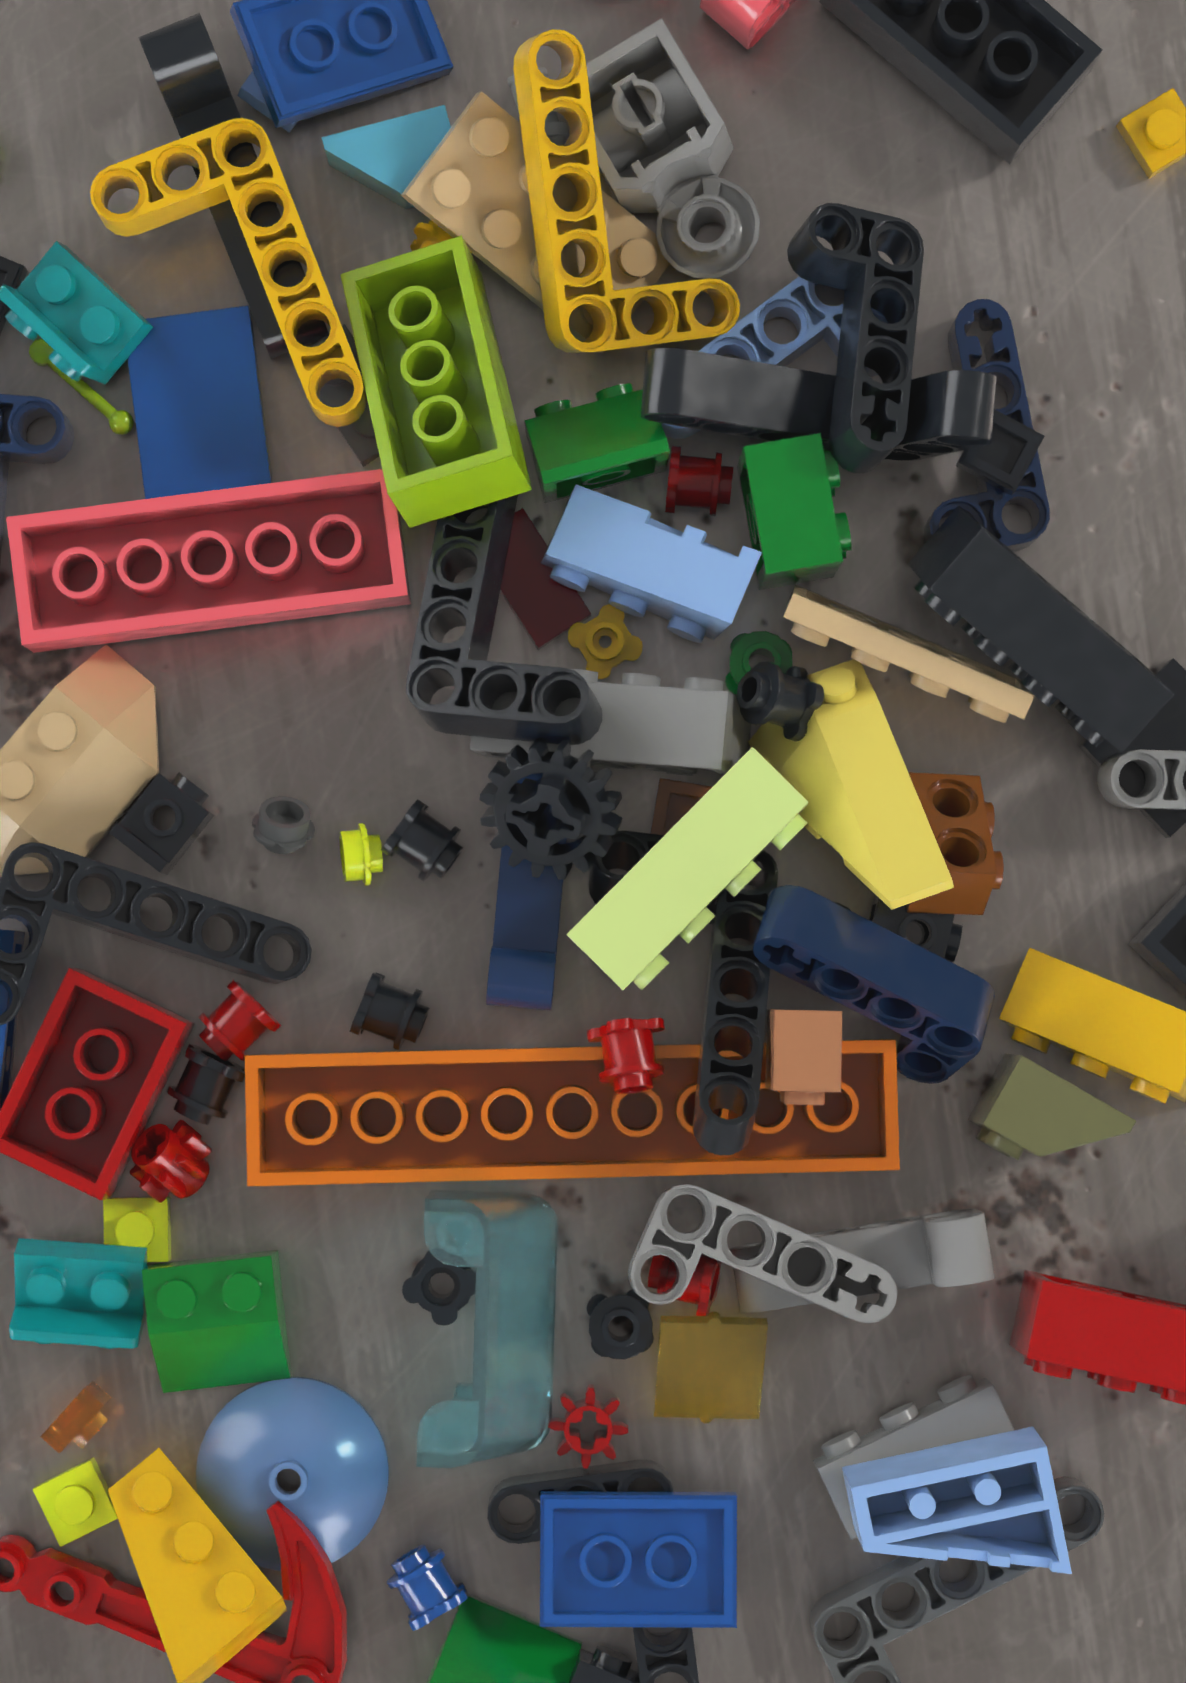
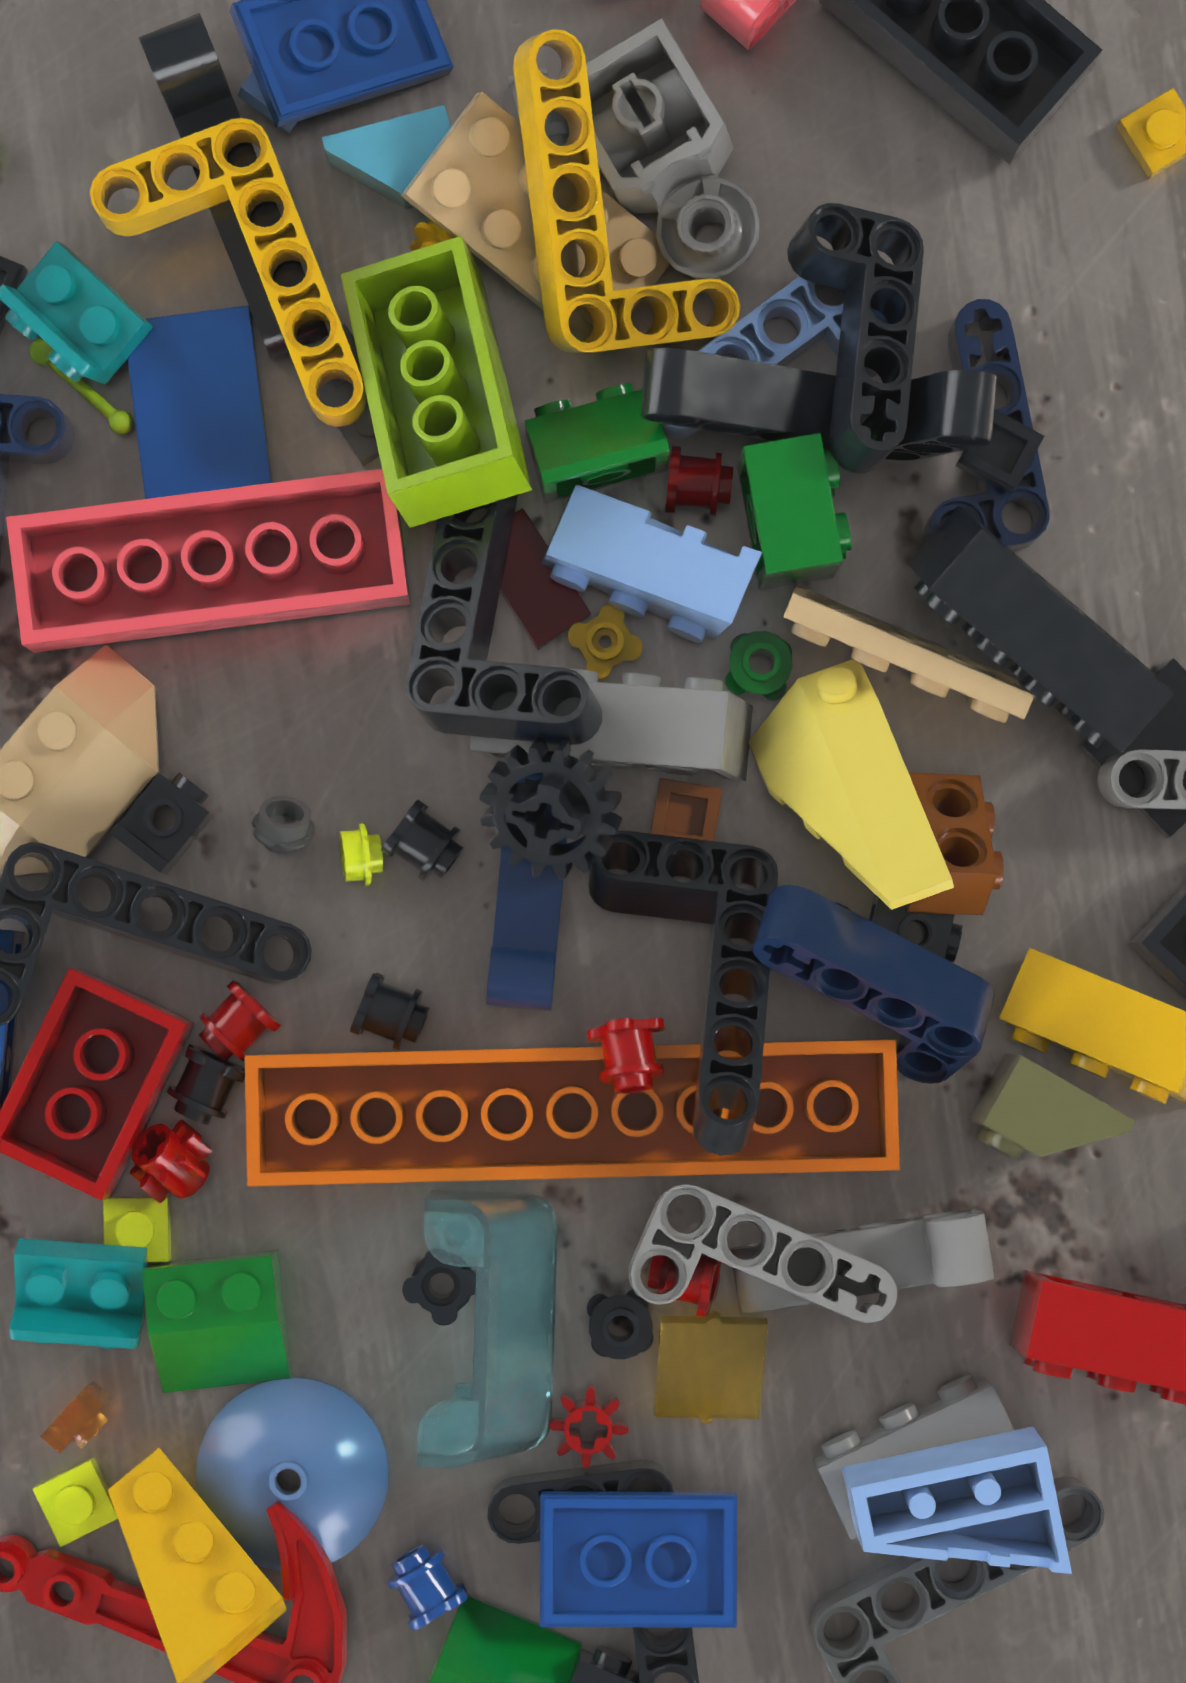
(688, 869): yellowish green brick -> none
(779, 698): black brick -> none
(803, 1054): nougat brick -> none

